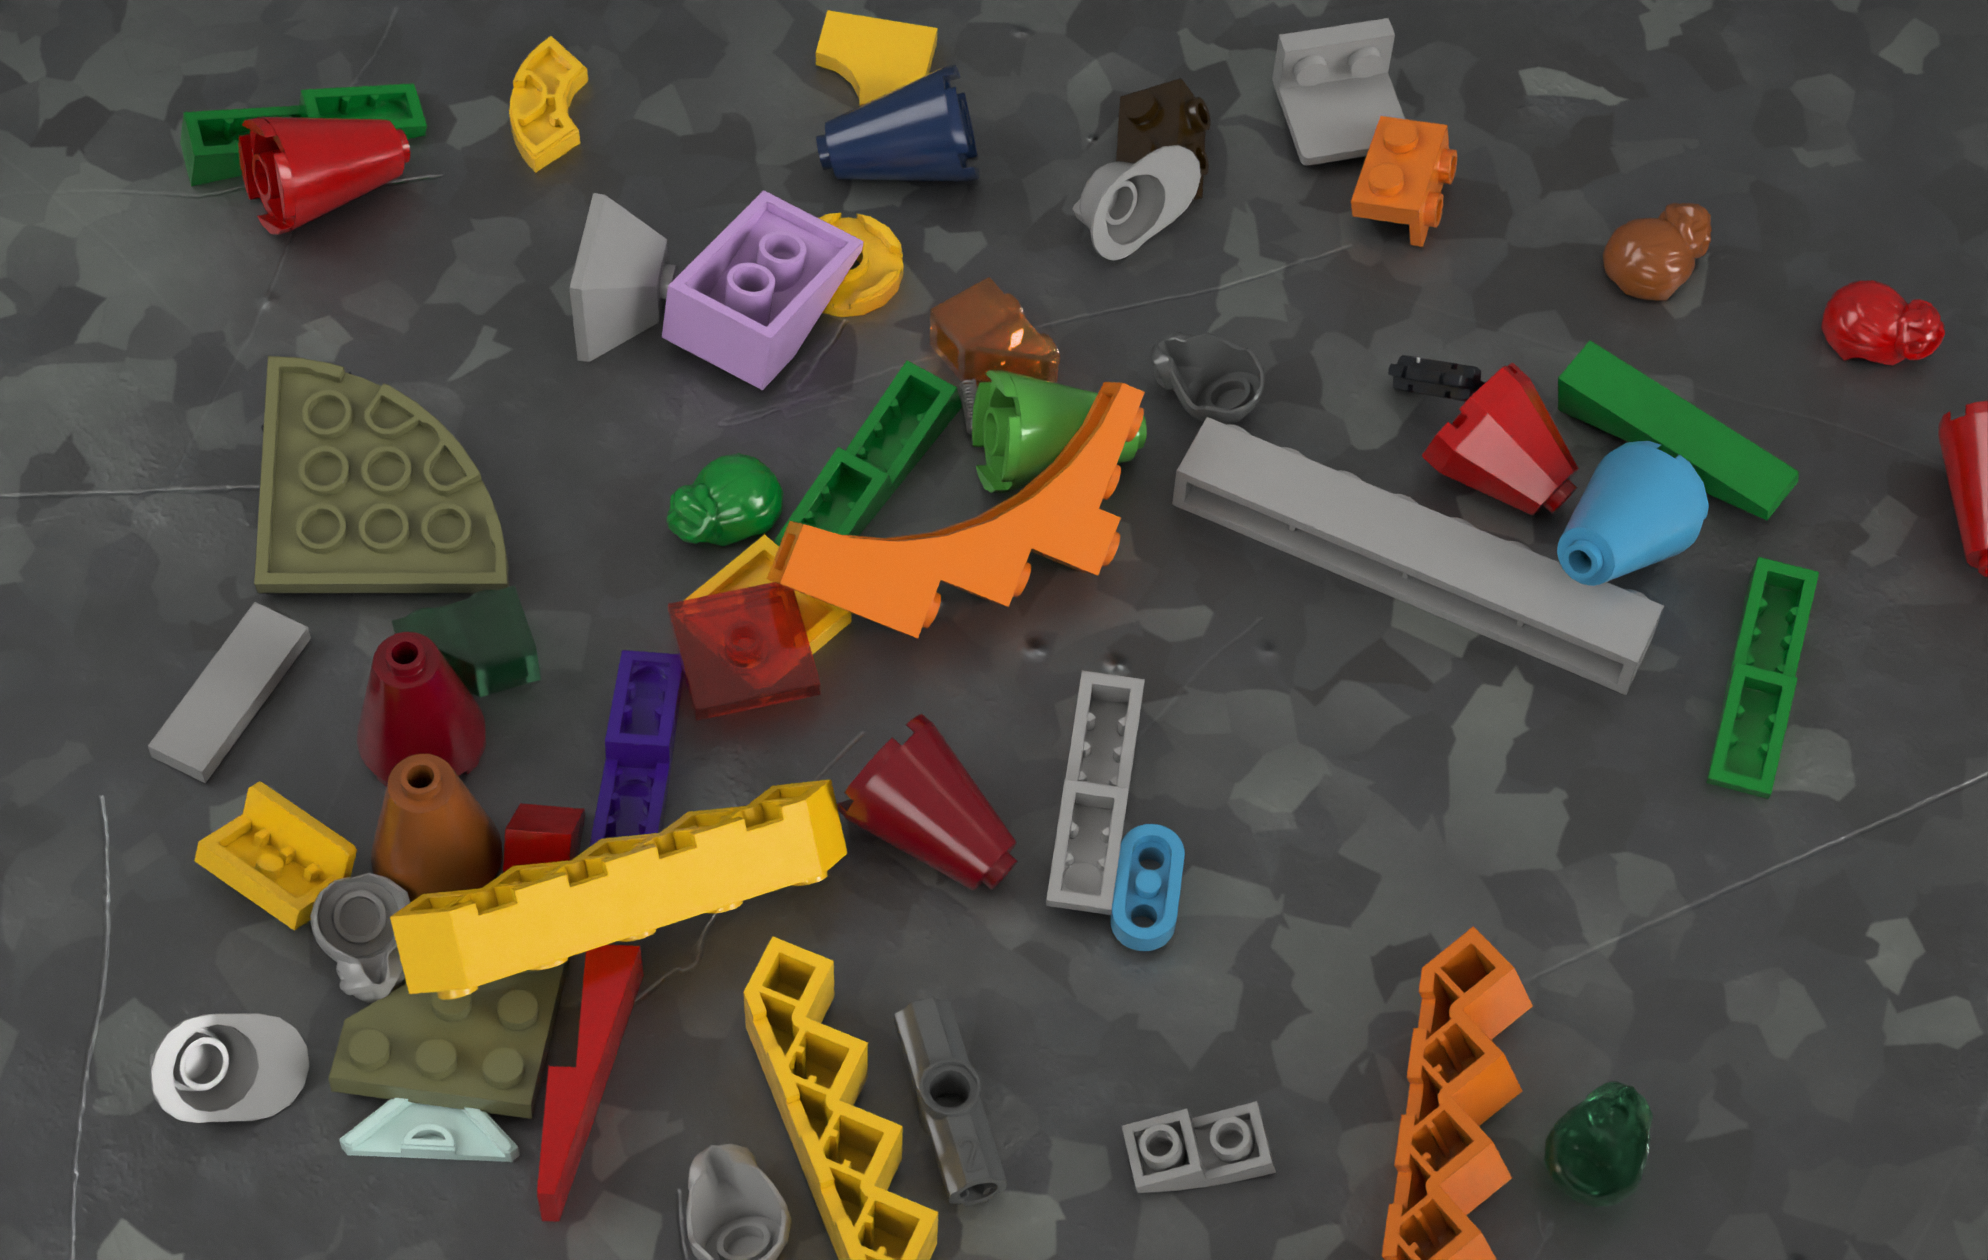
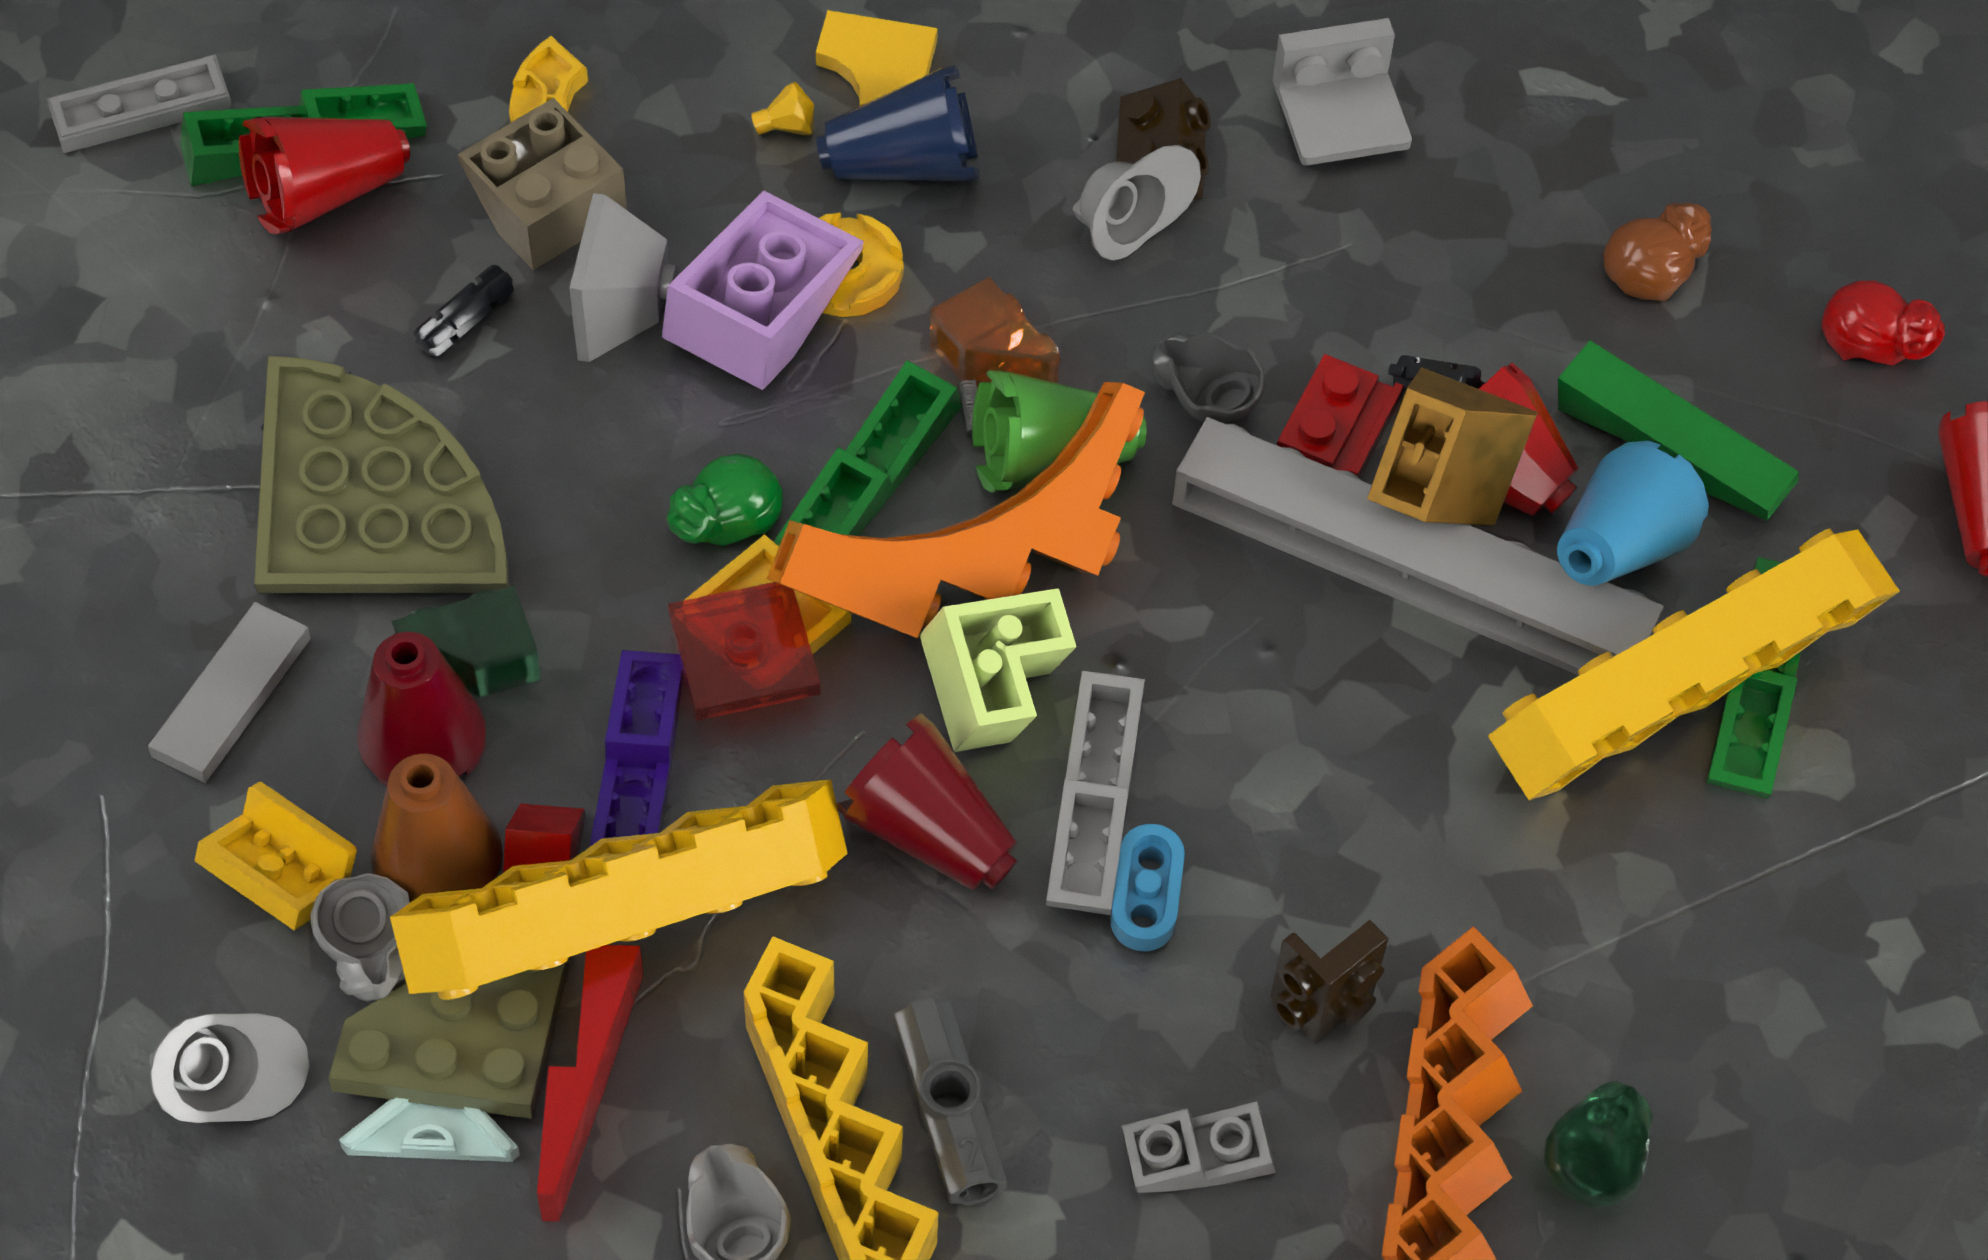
(138, 103): none -> light grey tile
(463, 311): none -> black axle
(541, 181): none -> dark tan slope
(789, 112): none -> yellow rock
(982, 661): none -> yellowish green brick
(1328, 990): none -> dark brown bracket
(1341, 416): none -> red plate
(1405, 175): orange bracket -> none
(1451, 452): none -> pearl gold slope
(1690, 661): none -> yellow brick

